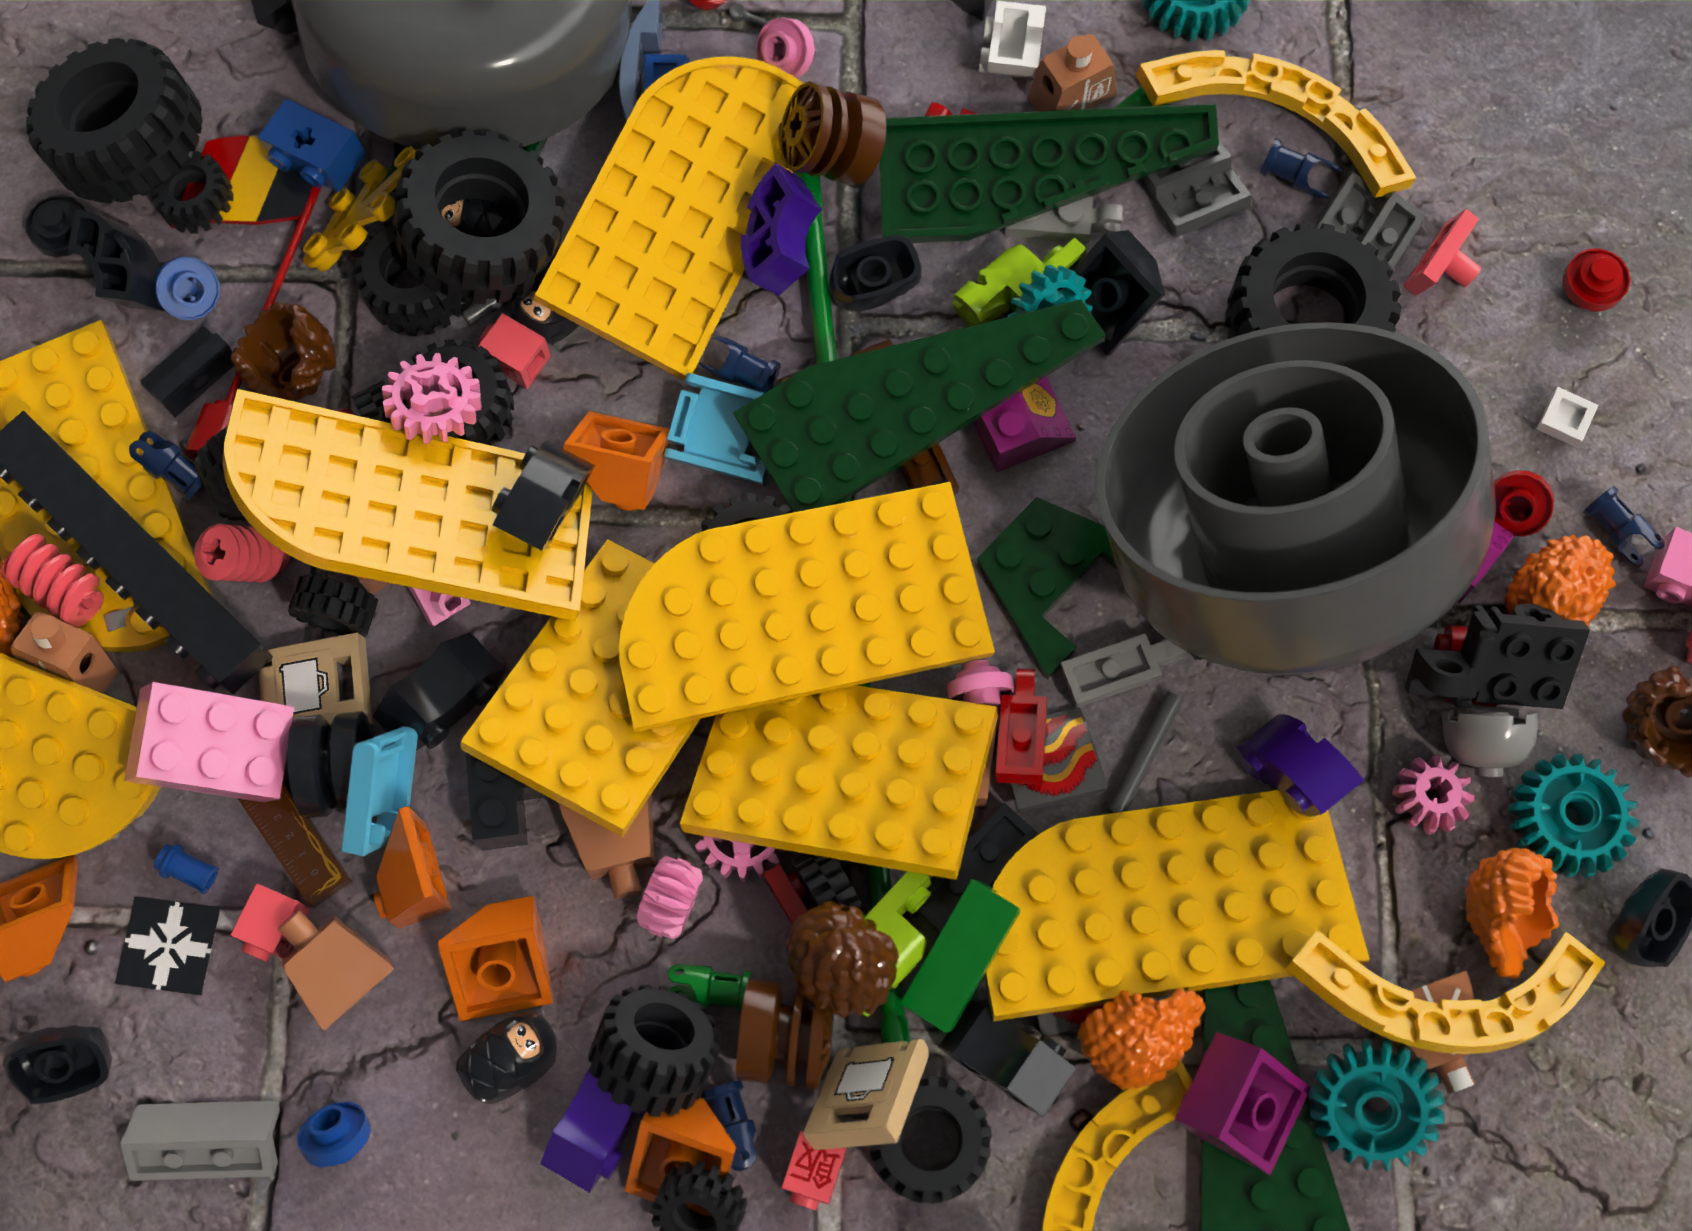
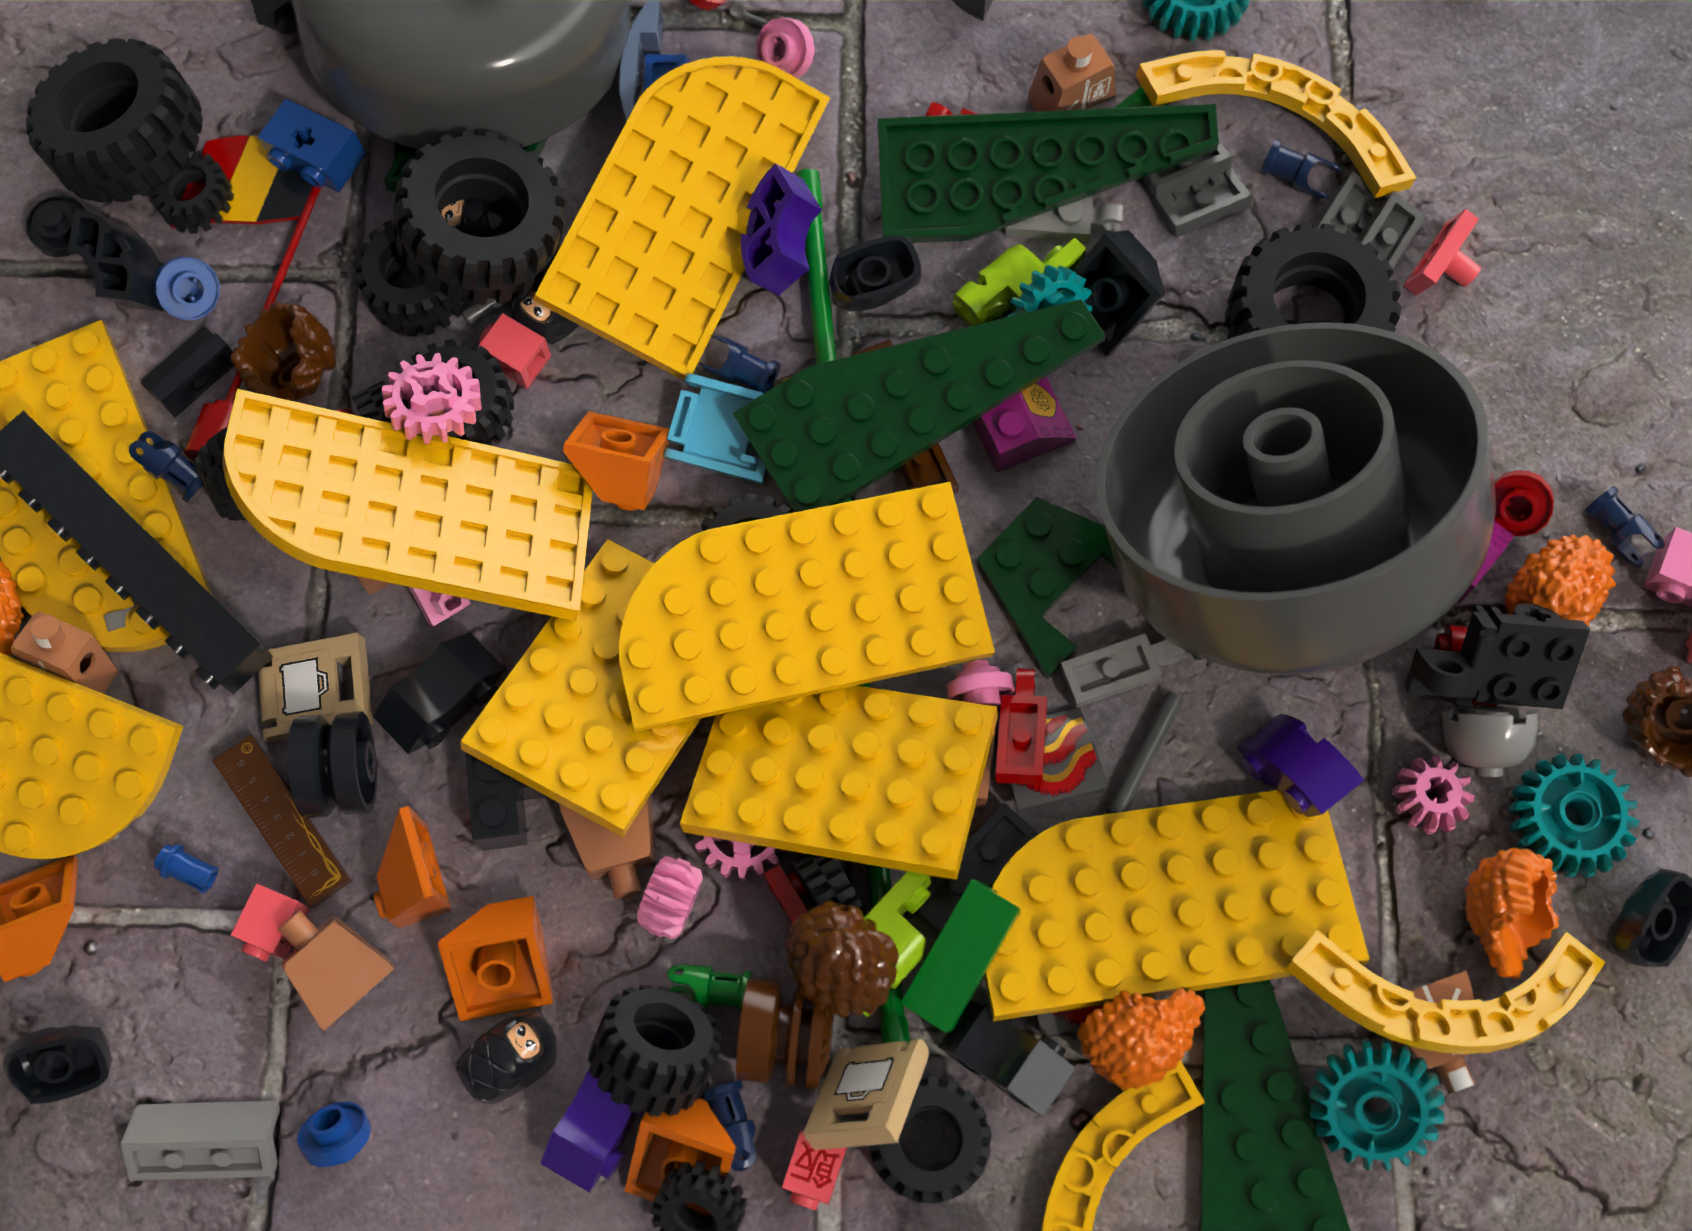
(53, 580): coral piece -> none
(168, 945): black sticker -> none
(209, 743): bright pink brick -> none
(237, 554): coral piece -> none
(332, 605): black tyre -> none
(353, 212): yellow plant -> none
(378, 787): medium azure container -> none
(541, 494): black brick -> none
(832, 134): reddish brown wheel -> none
(1014, 40): white cylinder -> none
(1243, 1102): magenta slope -> none
(1567, 417): white plate -> none
(1596, 279): red plate -> none

